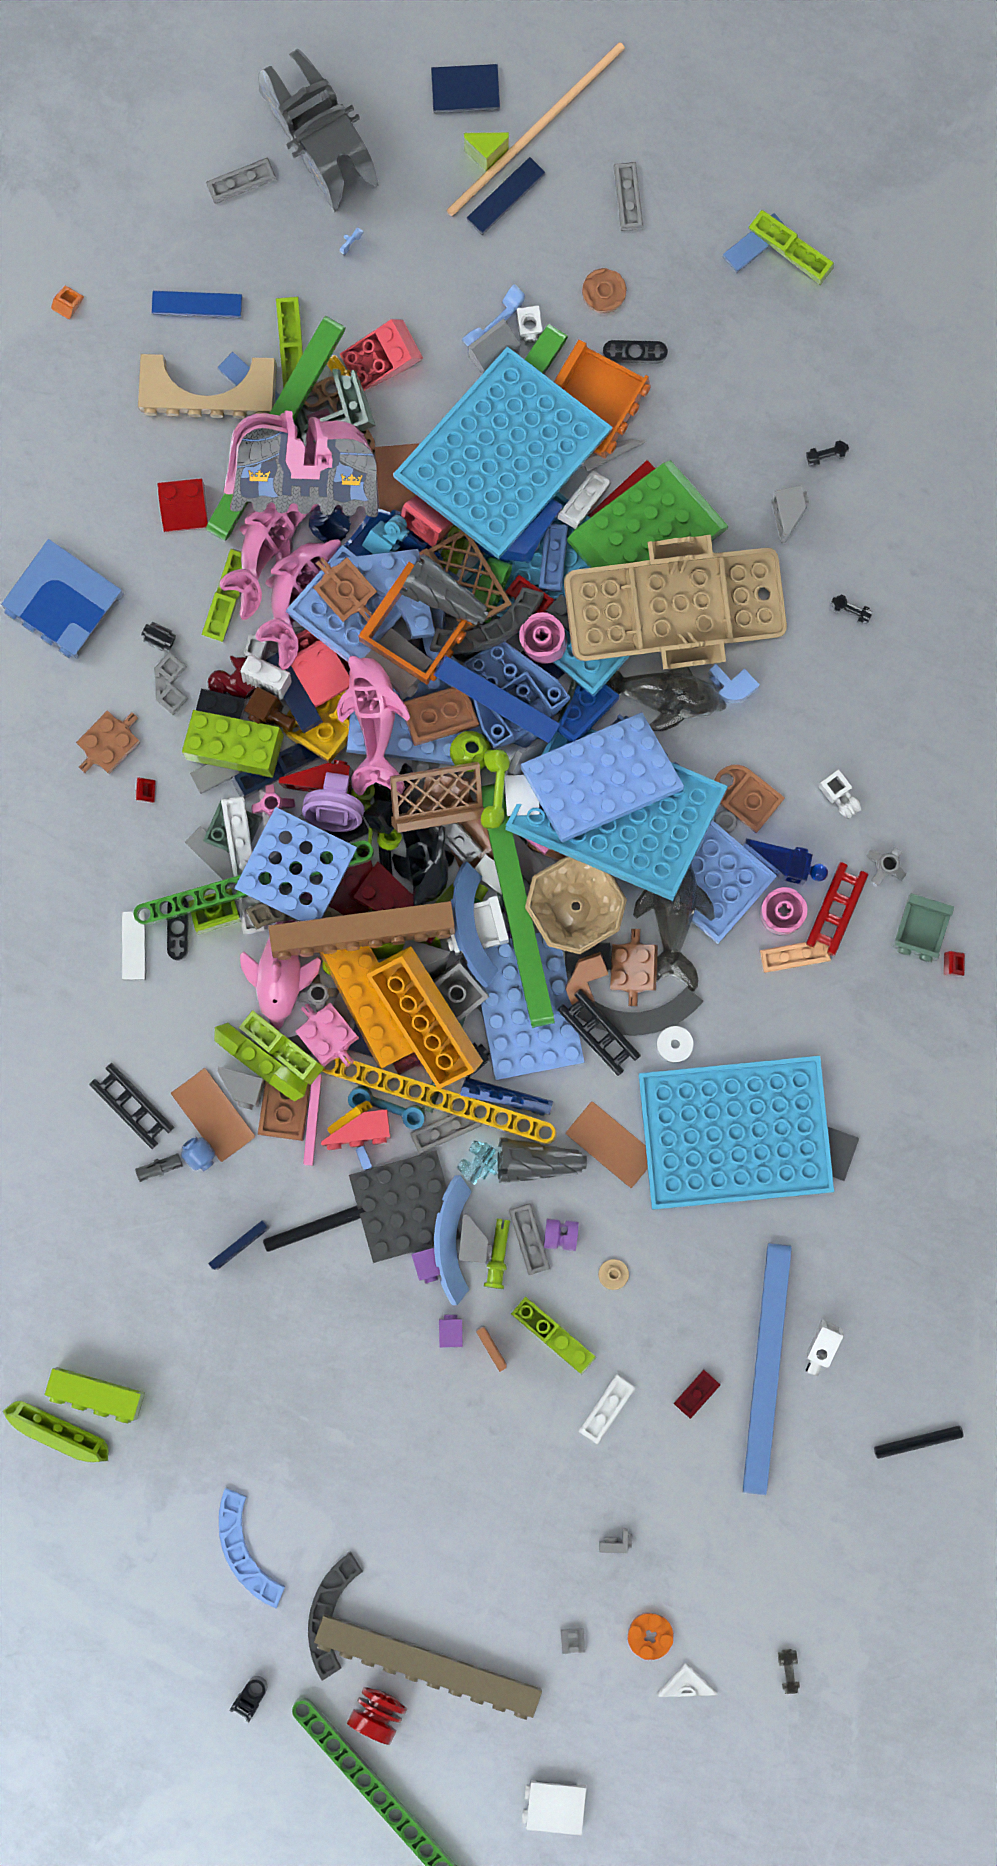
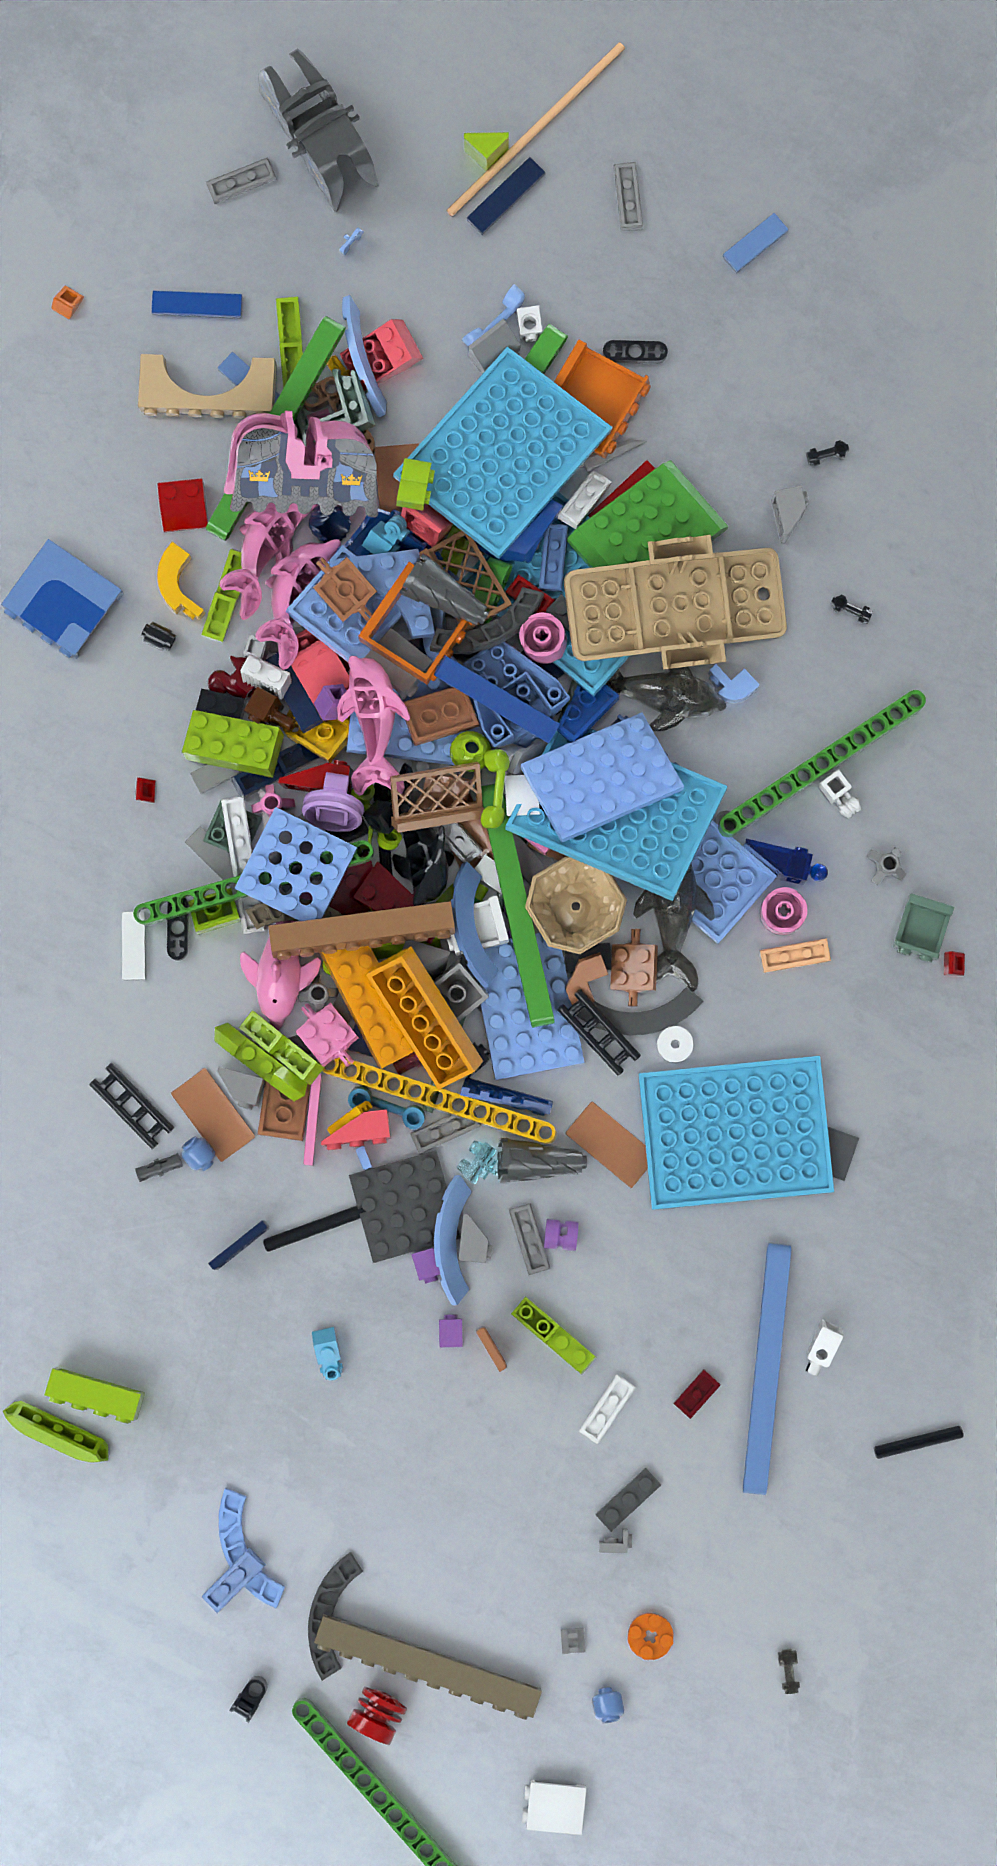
(108, 742): nougat plate -> none
(165, 674): light grey tile -> none
(168, 575): none -> yellow arch
(233, 1580): none -> medium blue tile
(327, 1353): none -> medium azure brick
(328, 700): none -> medium lavender brick
(358, 354): none -> light blue tile
(414, 484): none -> lime brick
(465, 88): dark blue tile -> none
(496, 1266): lime pin -> none
(604, 290): nougat tile -> none
(608, 1705): none -> medium blue head
(613, 1274): tan piece -> none
(628, 1499): none -> dark grey plate
(686, 1684): white tile -> none
(749, 797): nougat tile -> none
(791, 247): lime slope -> none
(829, 755): none -> bright green beam
(840, 922): red bar -> none

